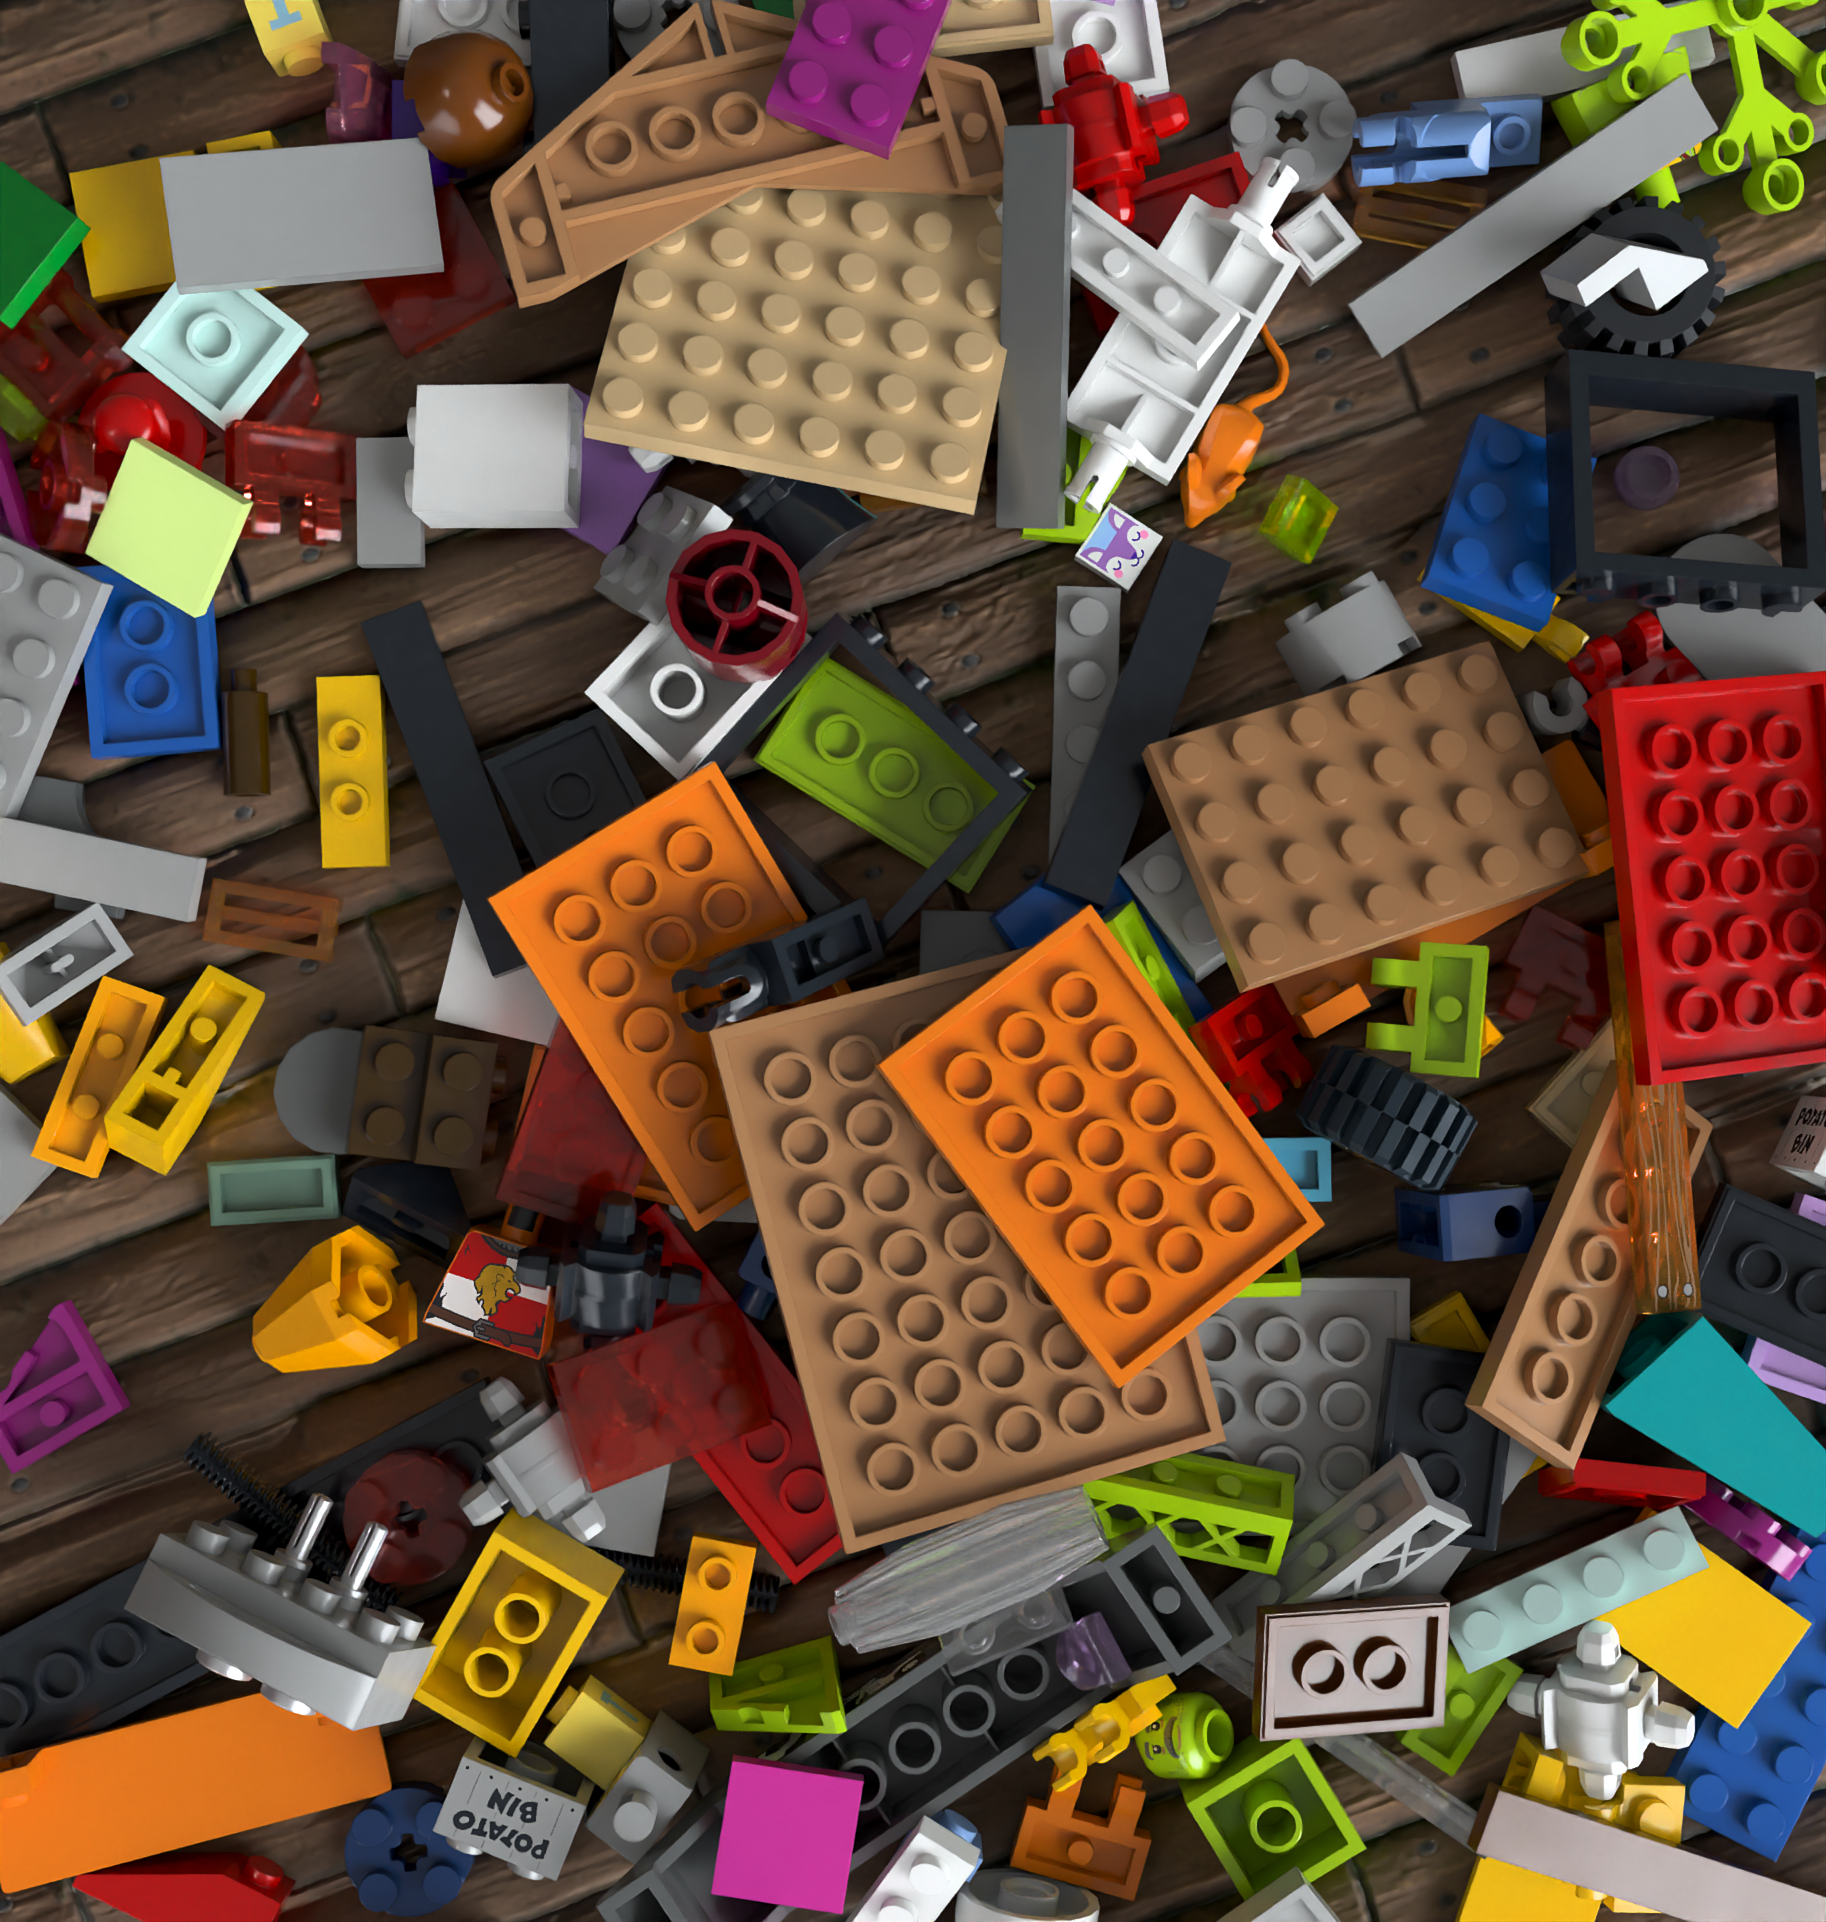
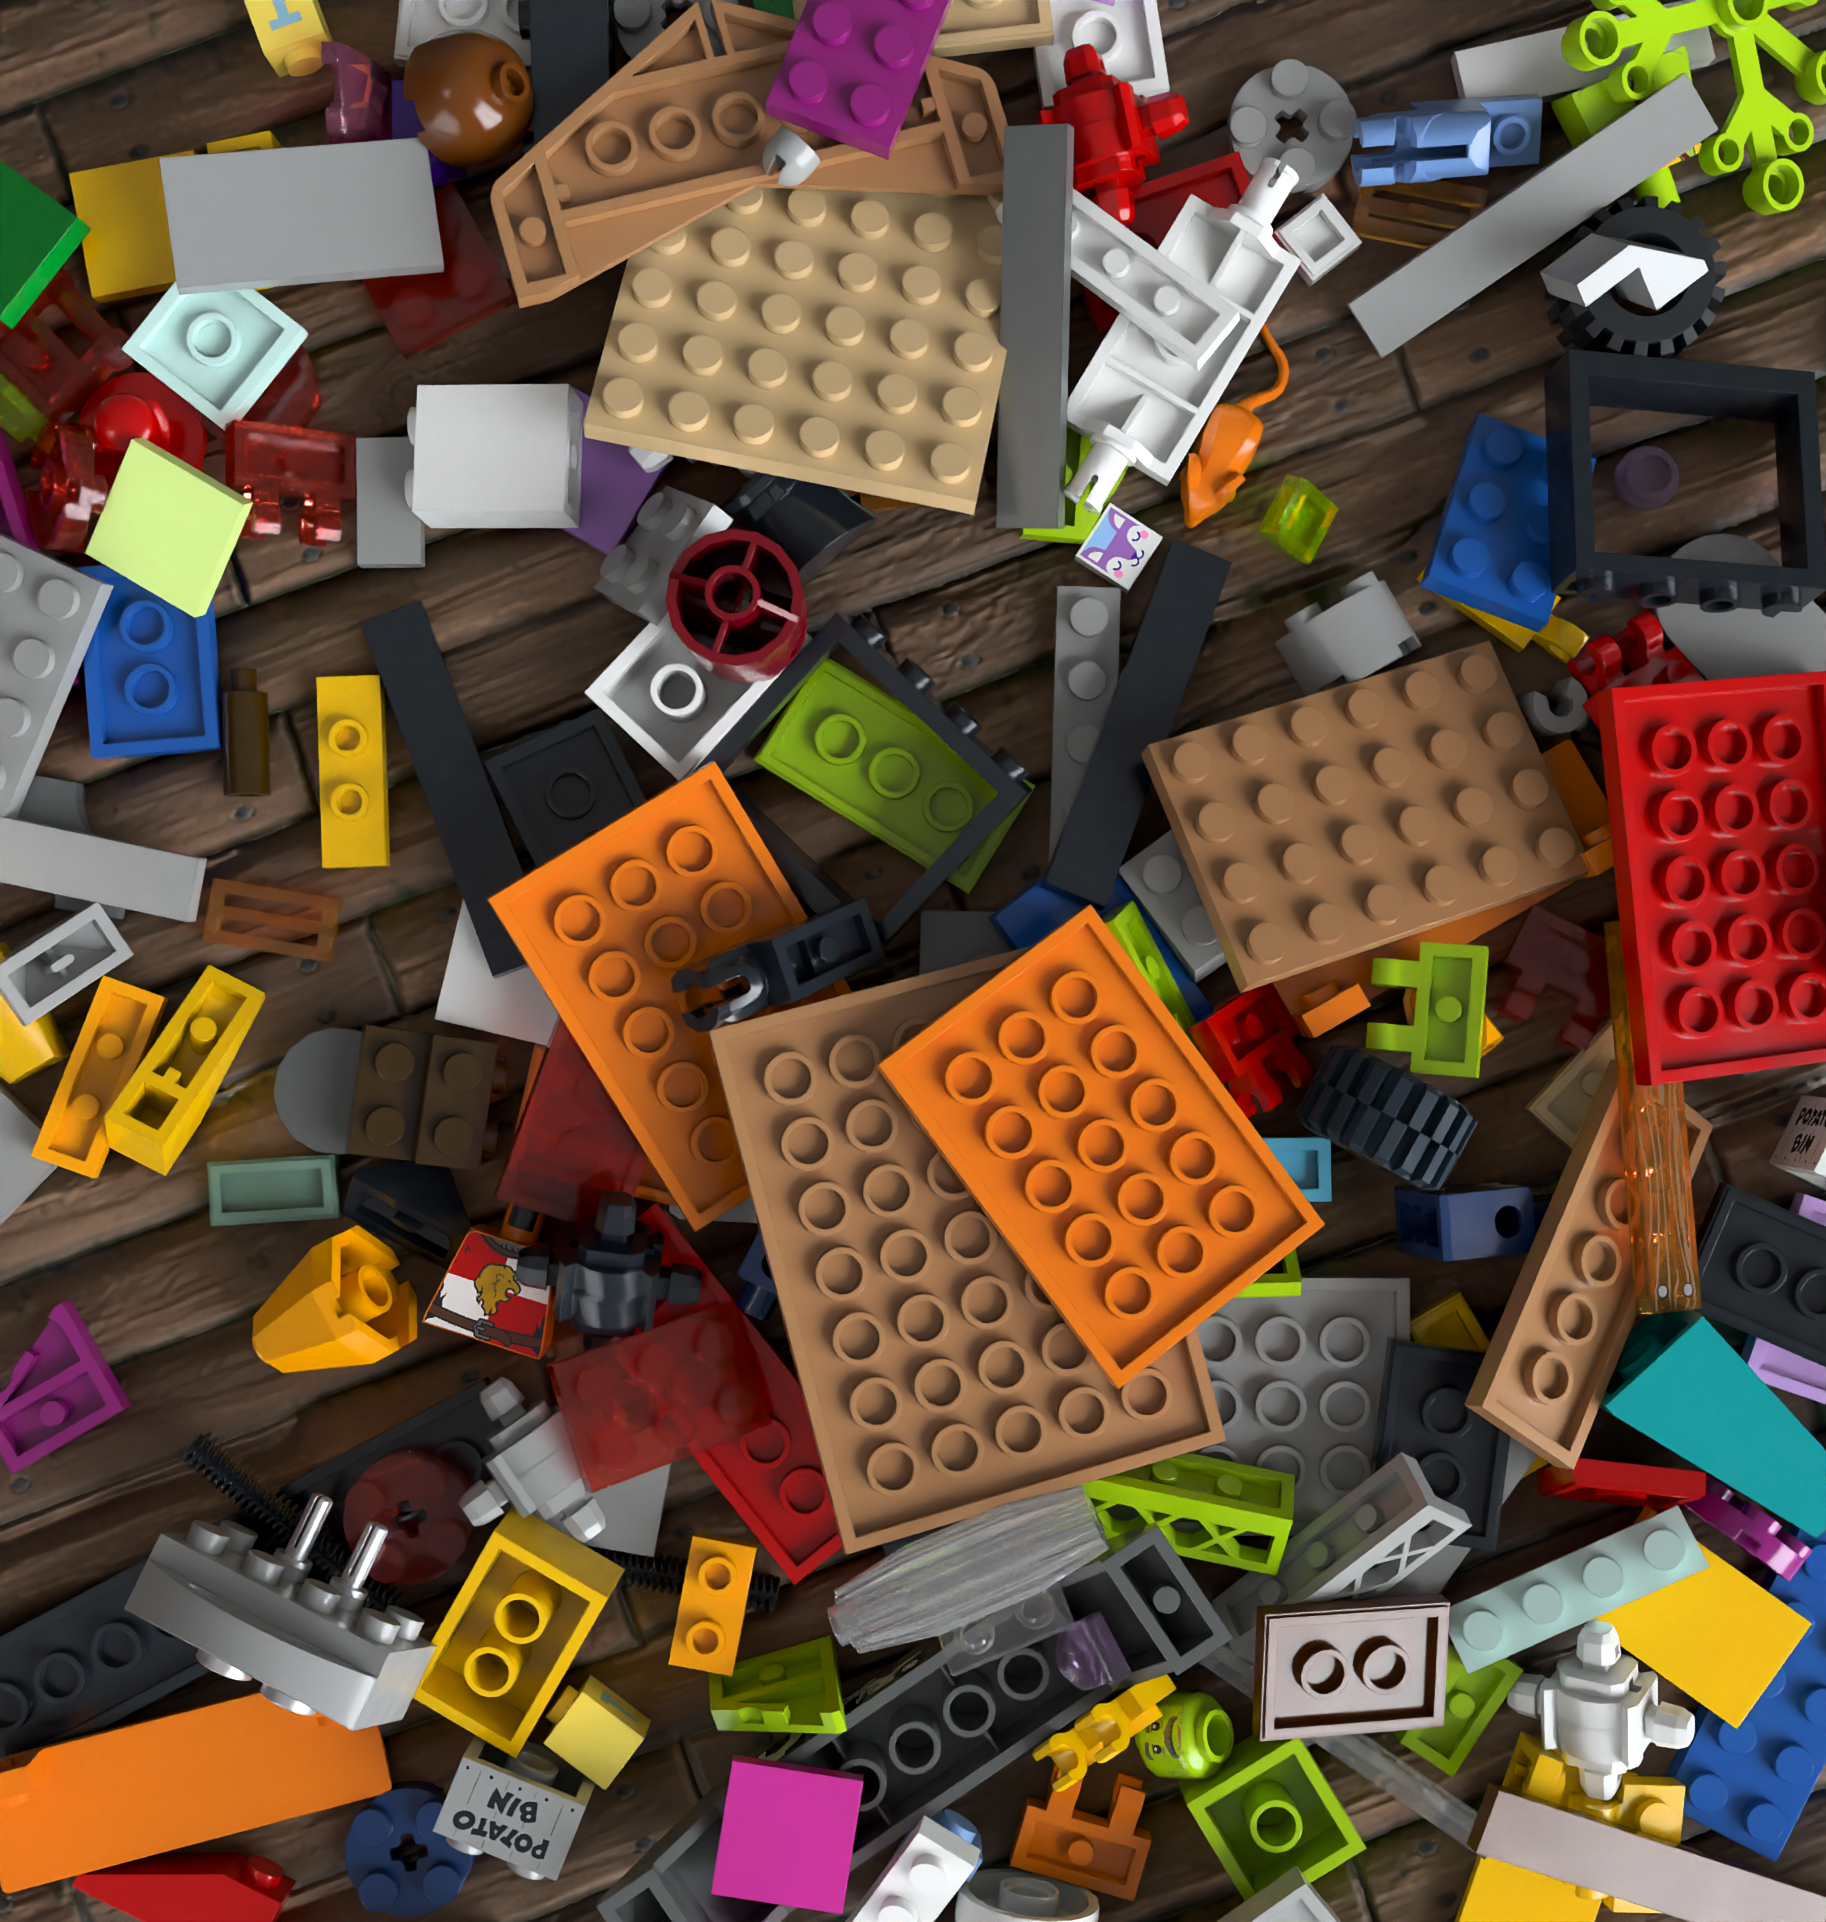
(647, 1790): light grey torso -> none
(792, 155): none -> light grey hinge

